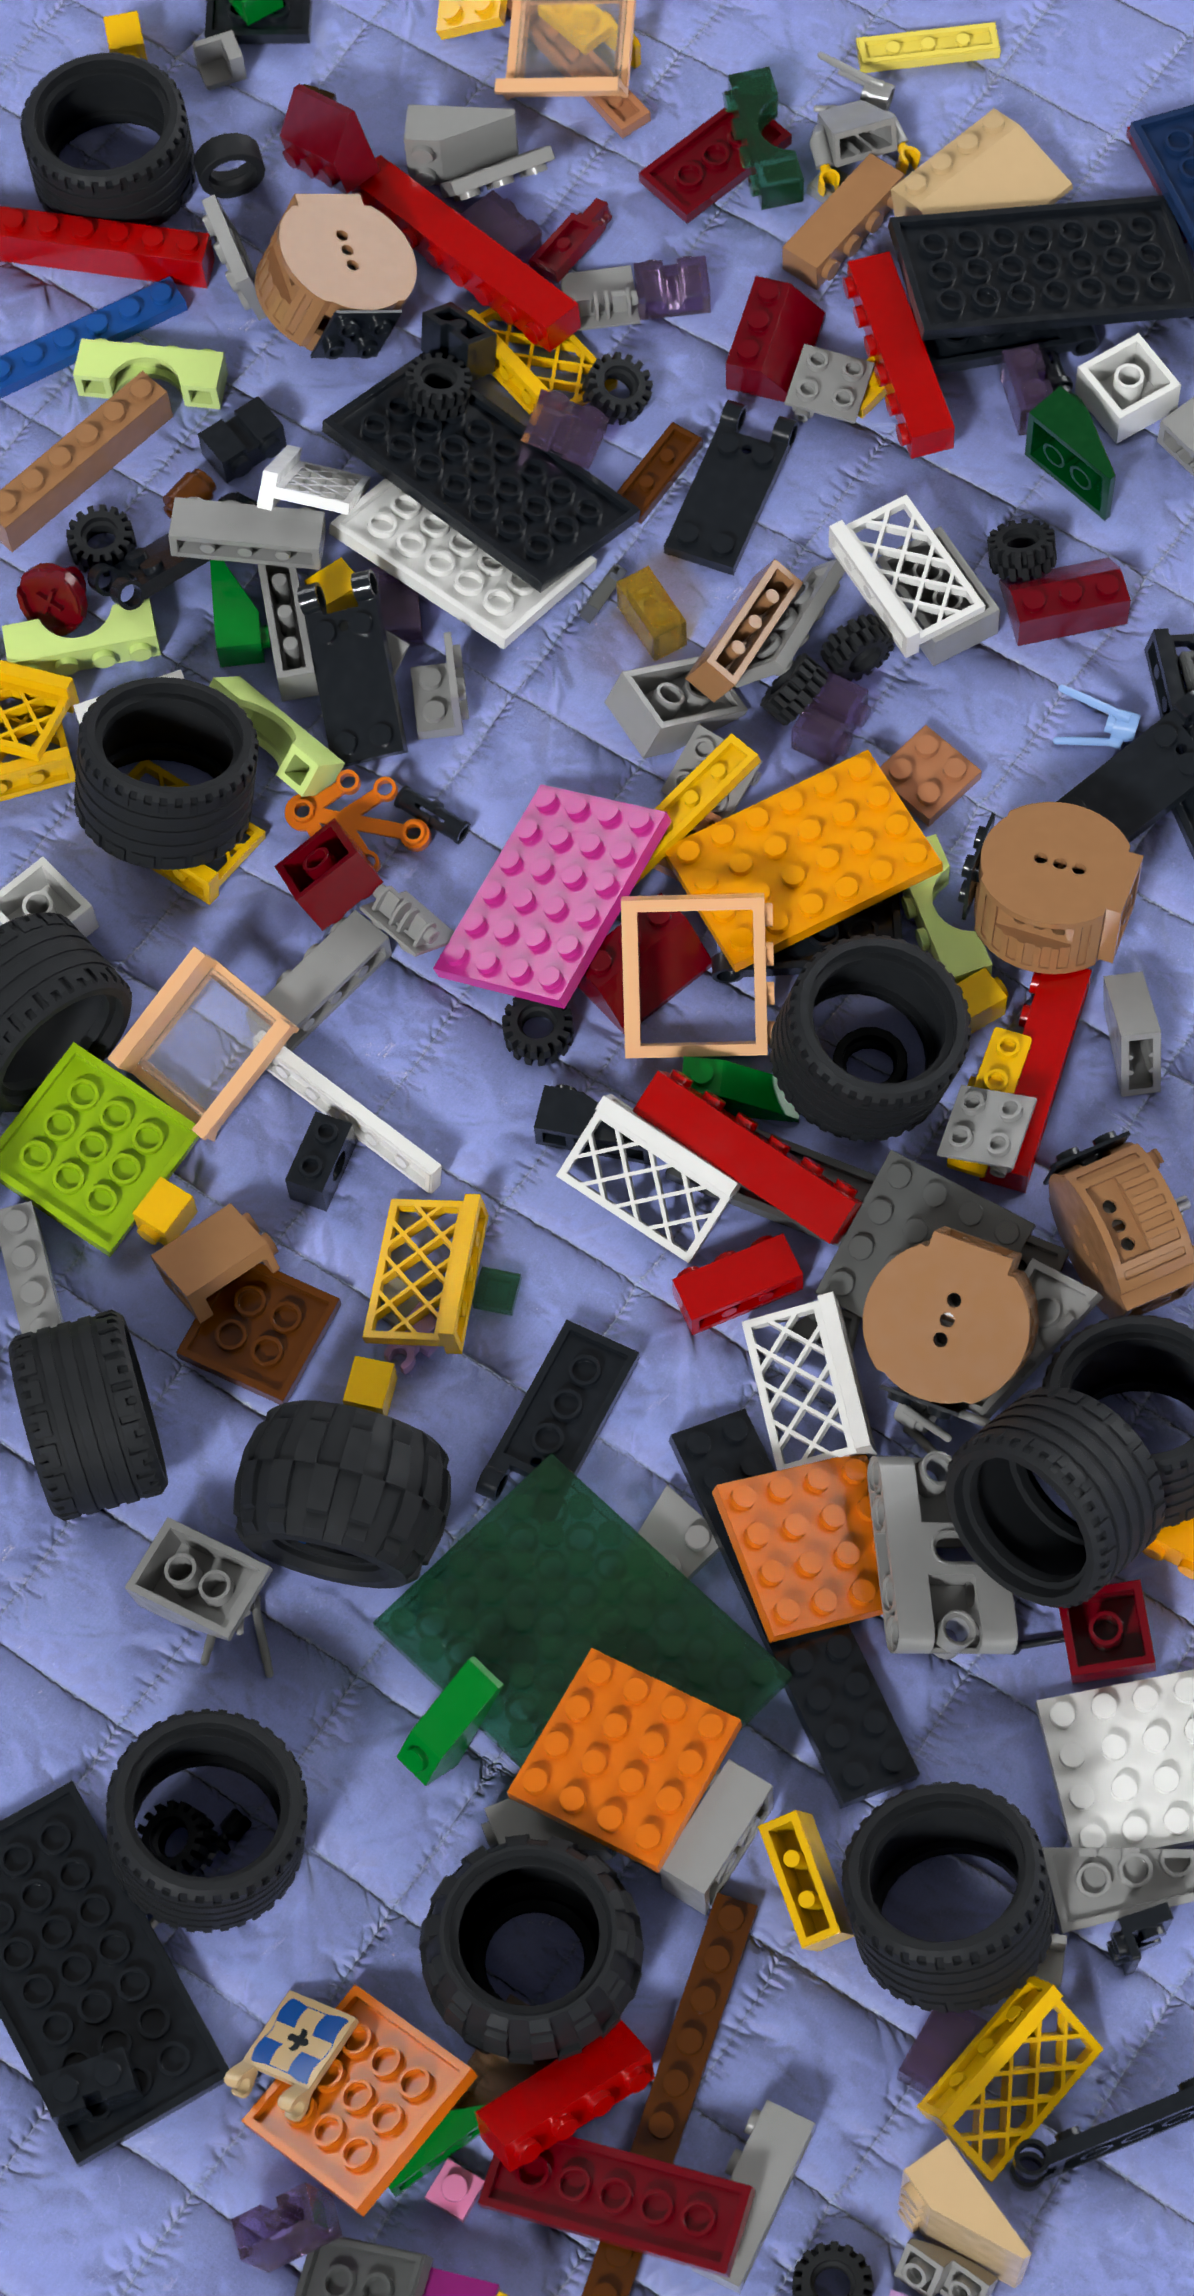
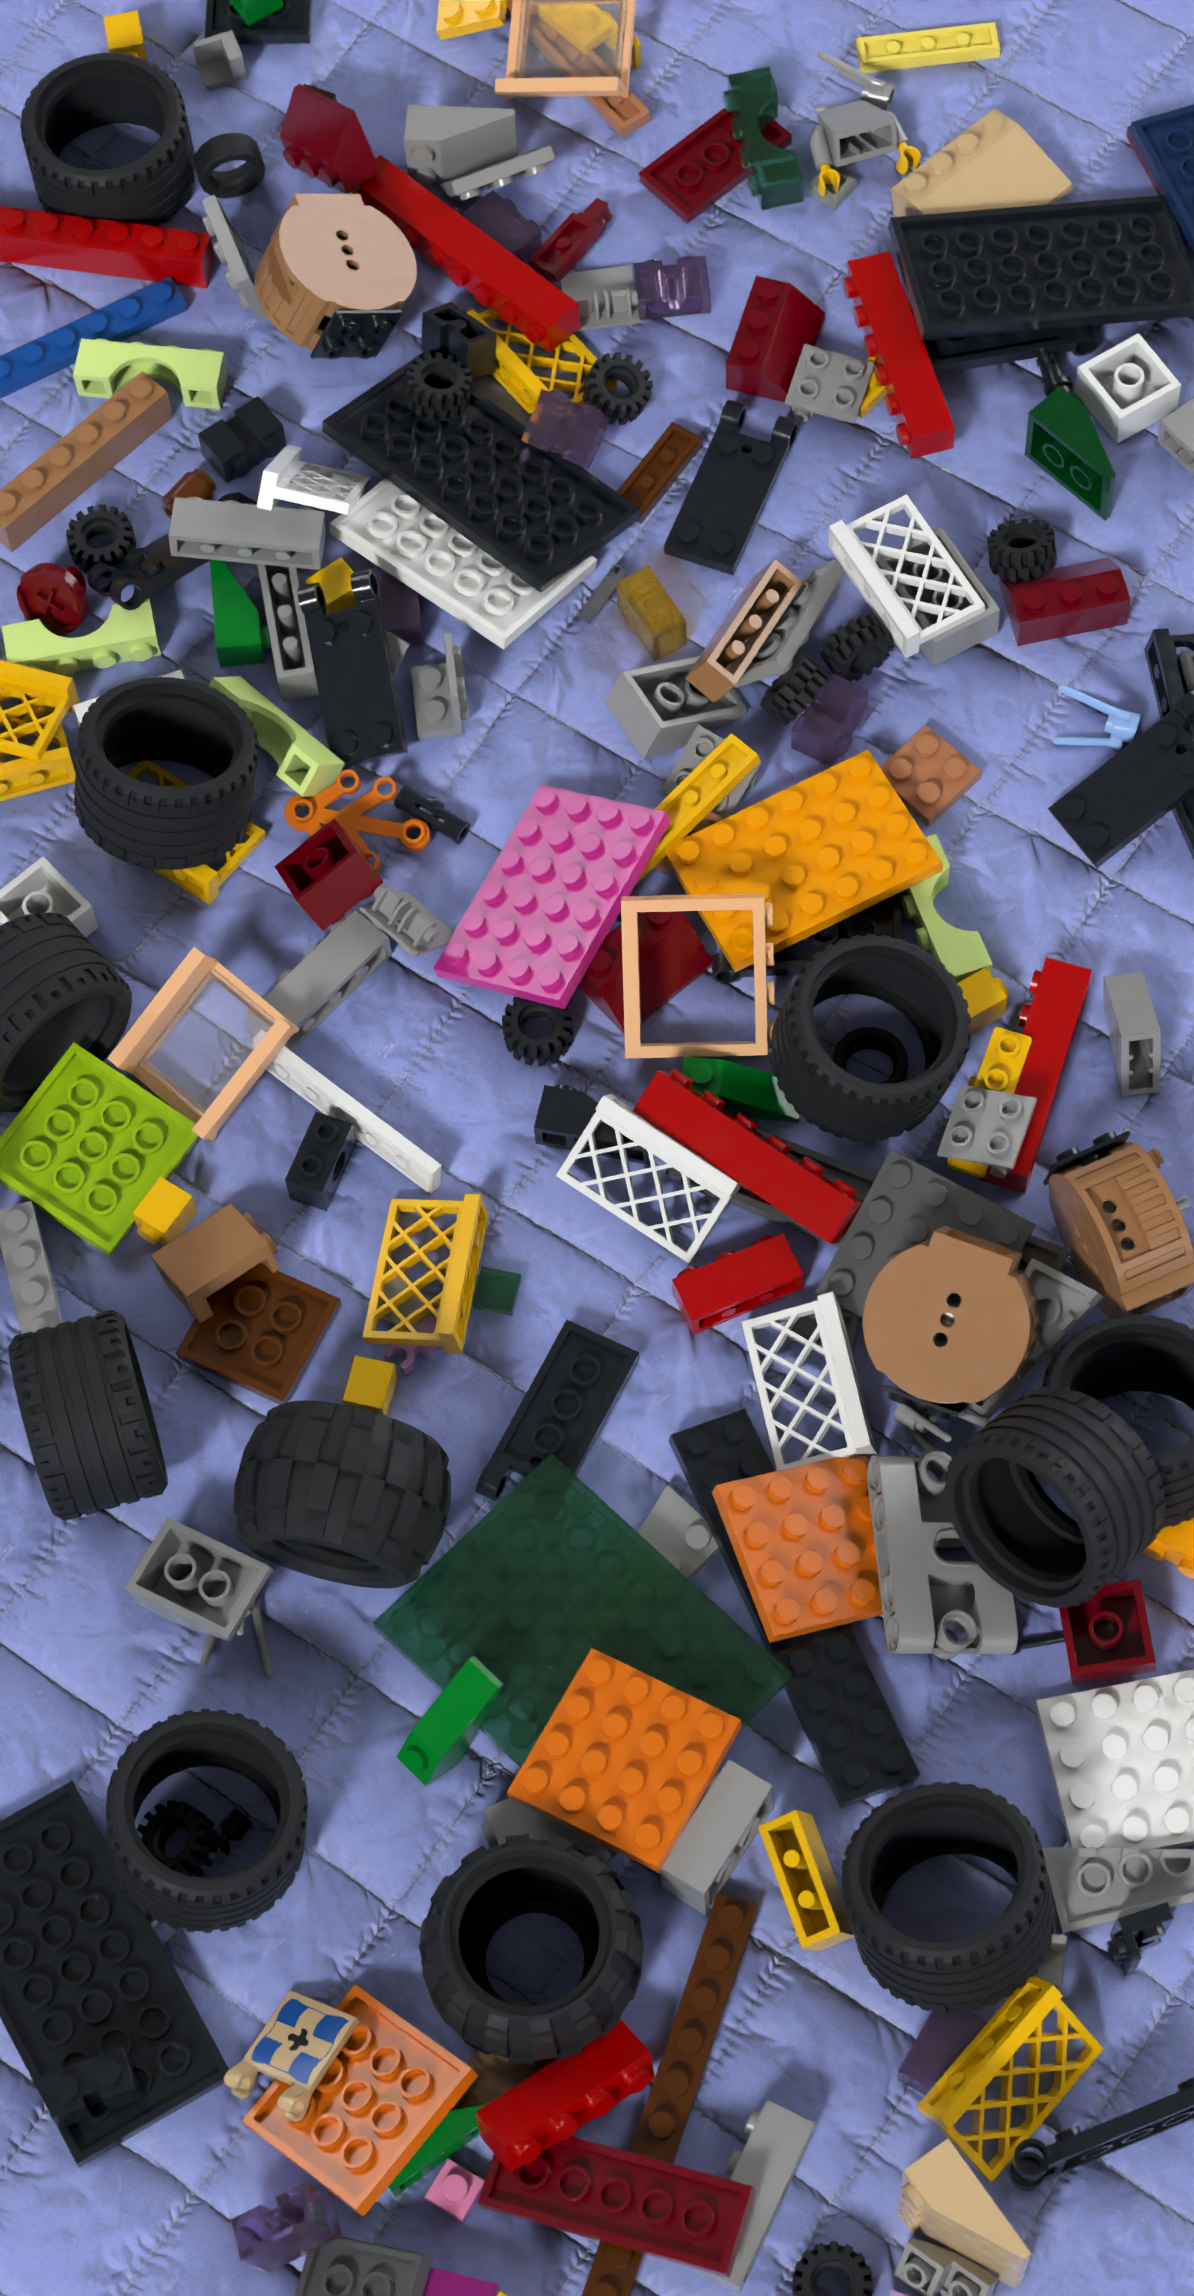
(841, 223): medium nougat brick -> none
(1023, 382): clear purple brick -> none
(1051, 887): medium nougat piece -> none

